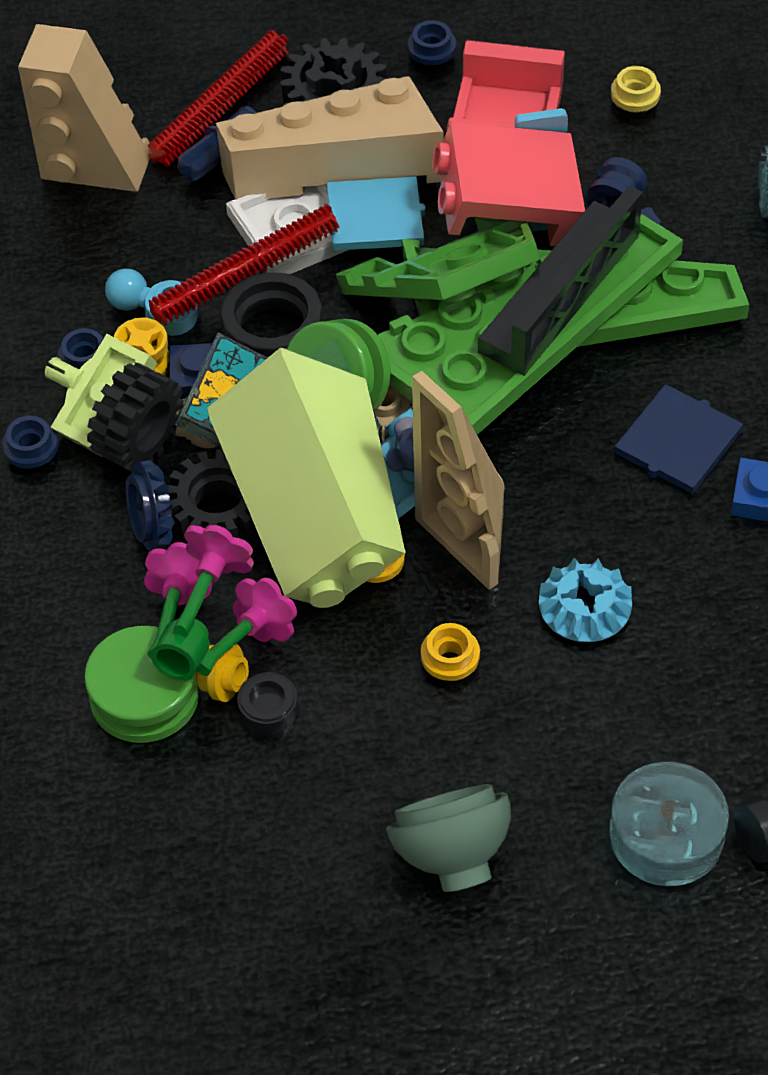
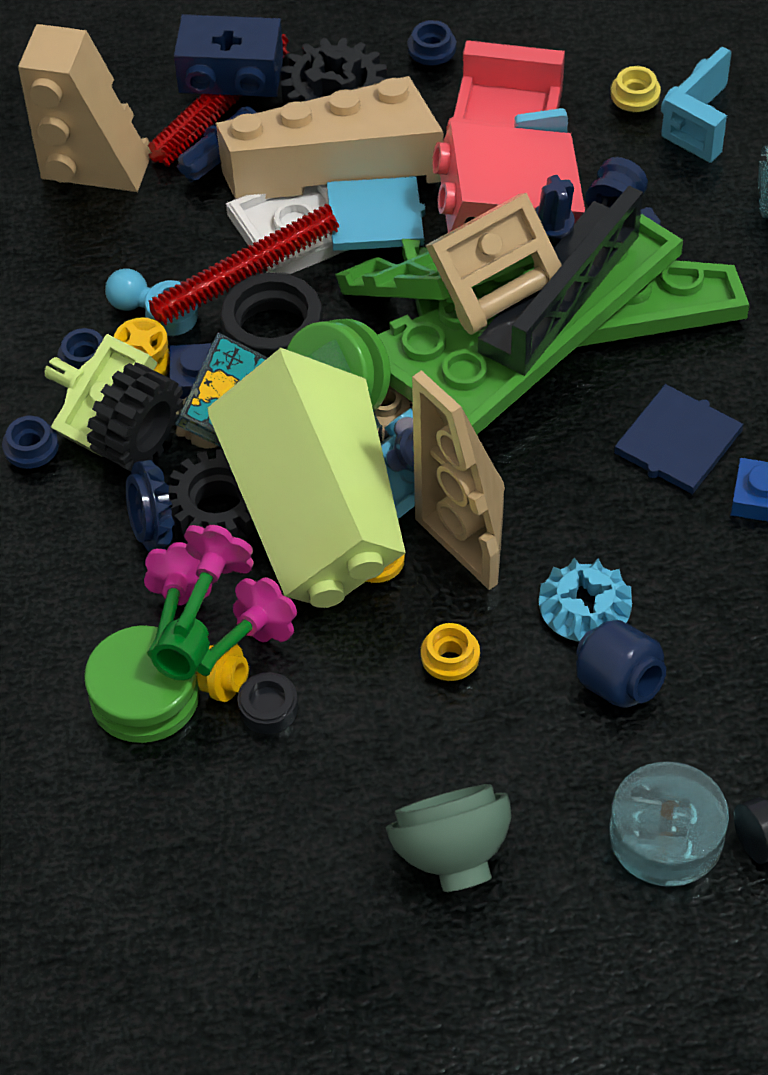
(229, 55): none -> dark blue brick
(486, 248): none -> tan plate
(555, 208): none -> dark blue axle
(620, 664): none -> dark blue head
(686, 110): none -> medium azure bracket

